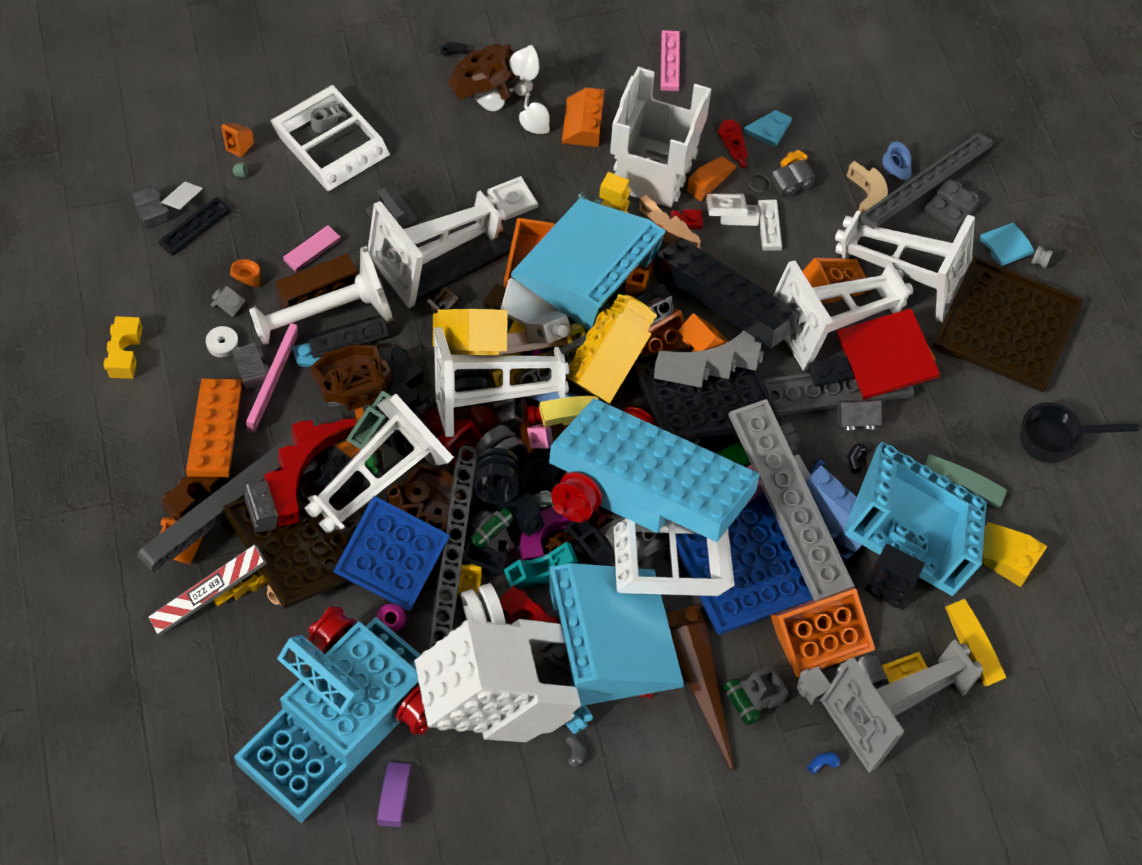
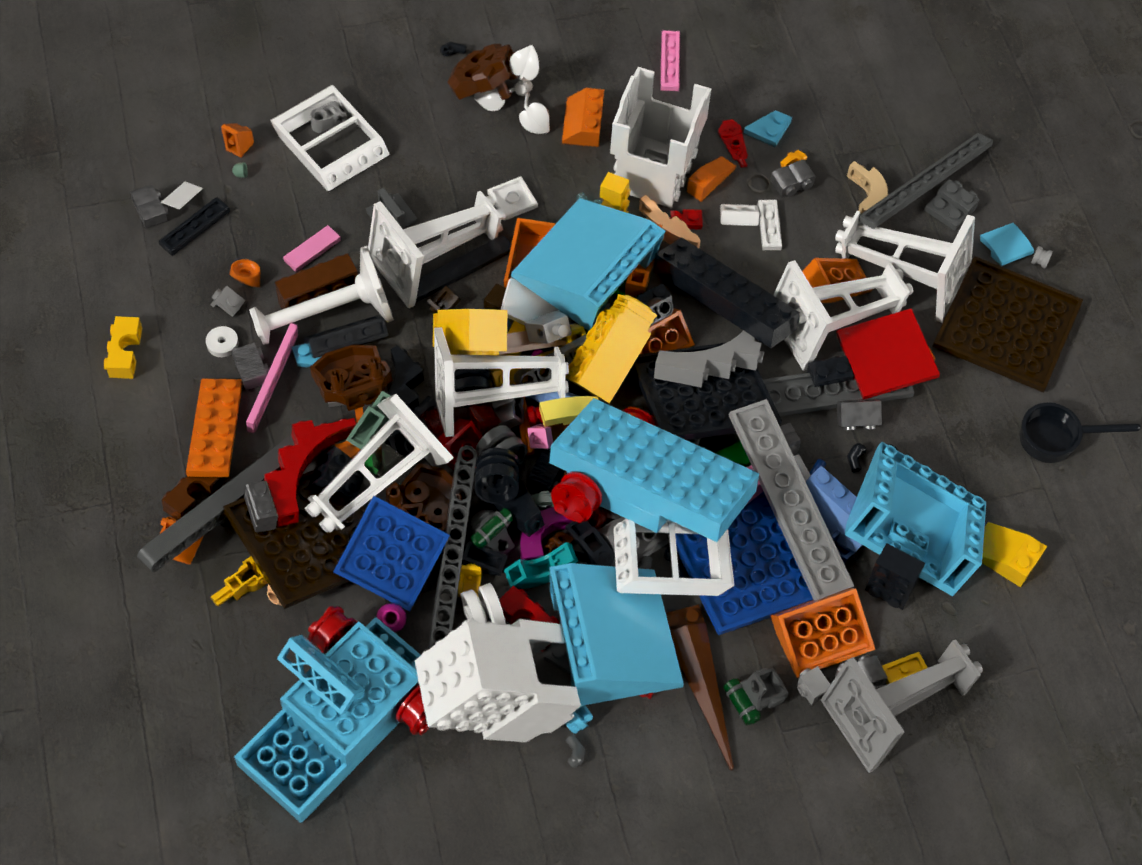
(207, 590): tile -> none
(394, 794): medium lavender slope -> none
(701, 334): orange slope -> none
(726, 205): white tile -> none
(822, 759): blue arm -> none
(898, 161): medium blue piece -> none
(971, 481): sand green slope -> none
(972, 634): yellow slope -> none

